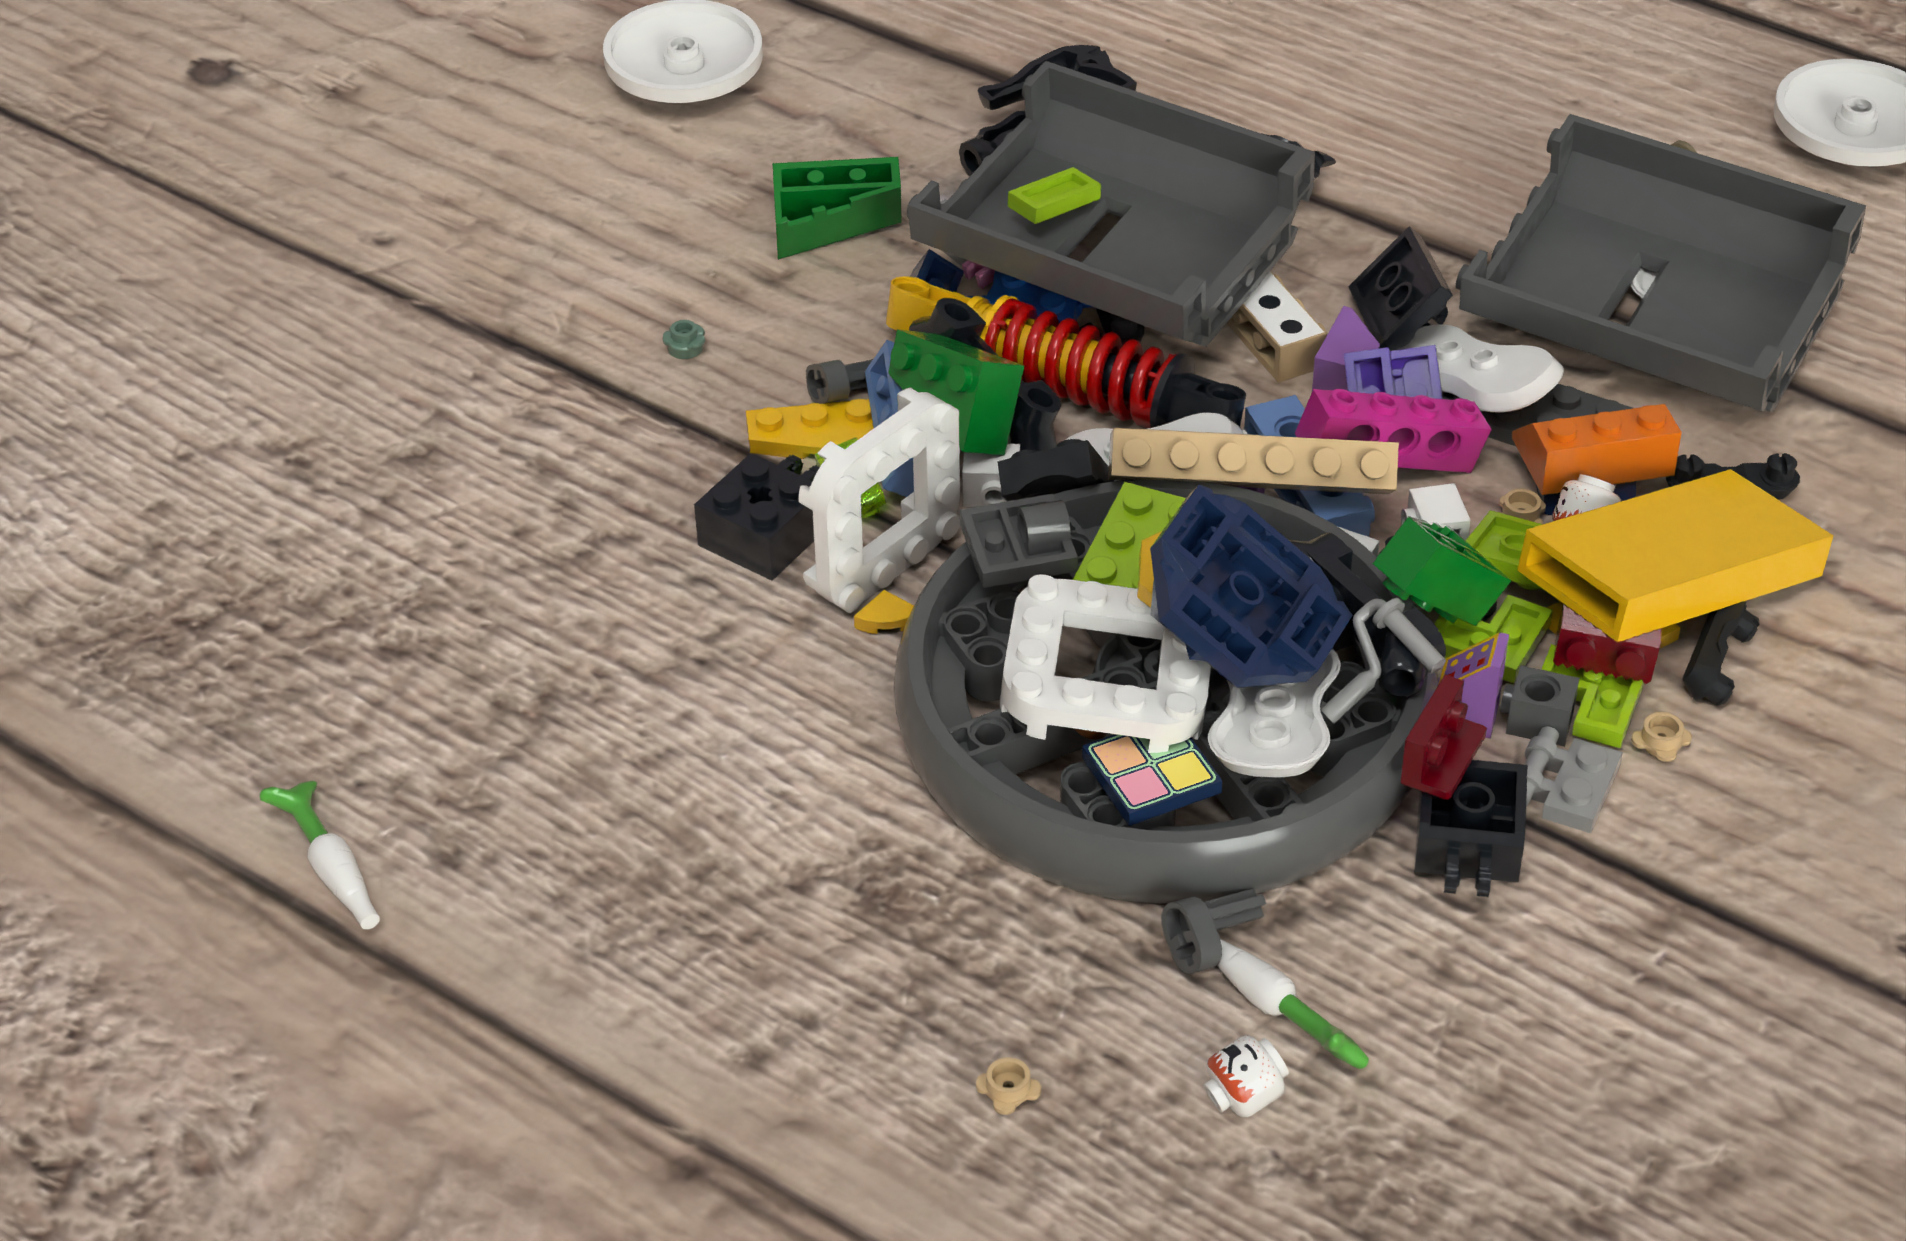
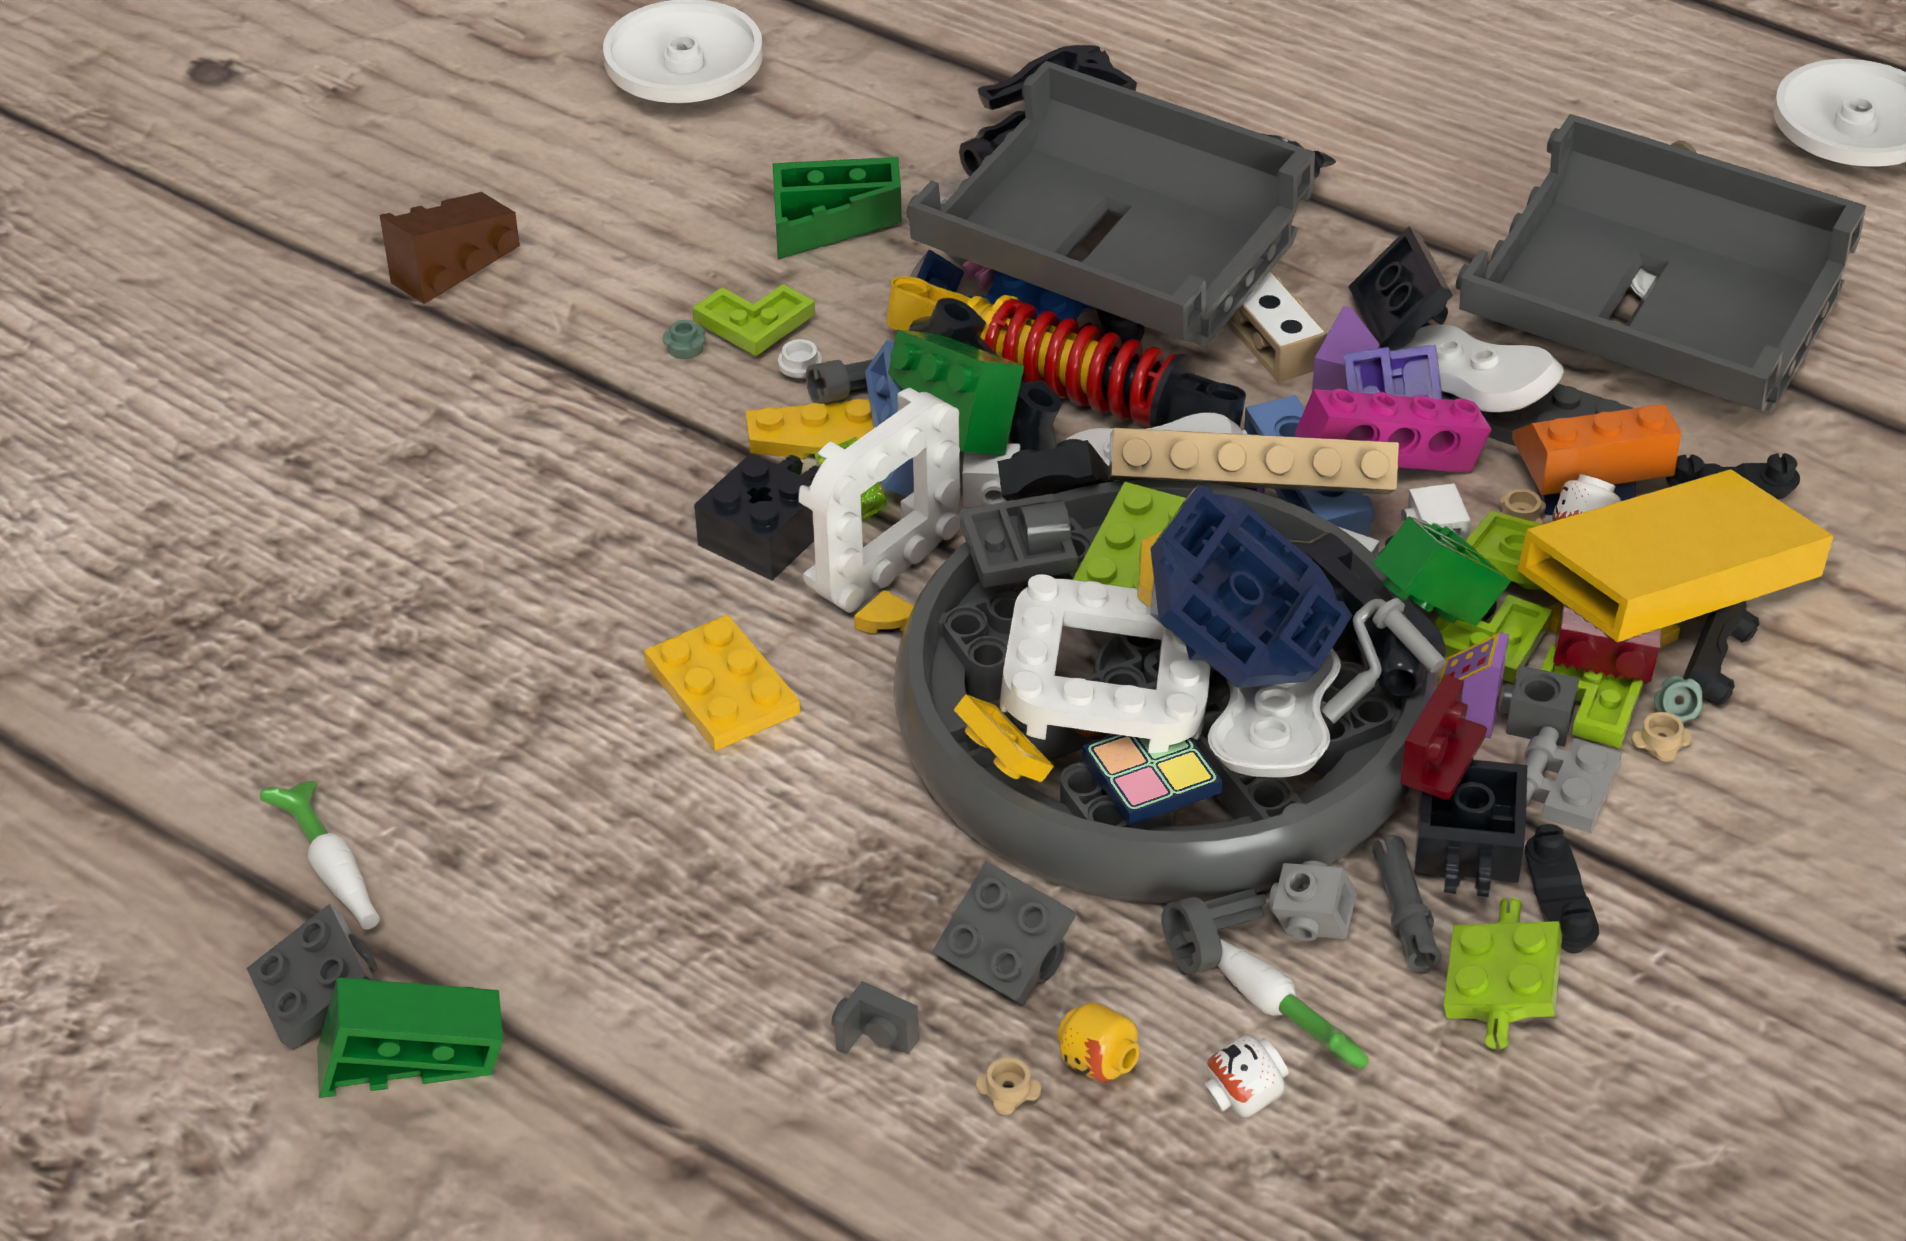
(301, 973): none -> dark grey plate
(406, 1031): none -> green wedge
(446, 243): none -> reddish brown wedge
(721, 682): none -> yellow plate
(757, 324): none -> lime plate
(797, 357): none -> white plate
(879, 1016): none -> dark grey bracket
(995, 731): none -> yellow plate
(1006, 934): none -> dark grey plate
(1054, 195): lime tile -> none
(1098, 1042): none -> yellow head
(1313, 900): none -> light grey brick
(1410, 916): none -> dark grey pin
(1503, 971): none -> lime plate
(1560, 887): none -> black piece
(1688, 689): none -> sand green plate

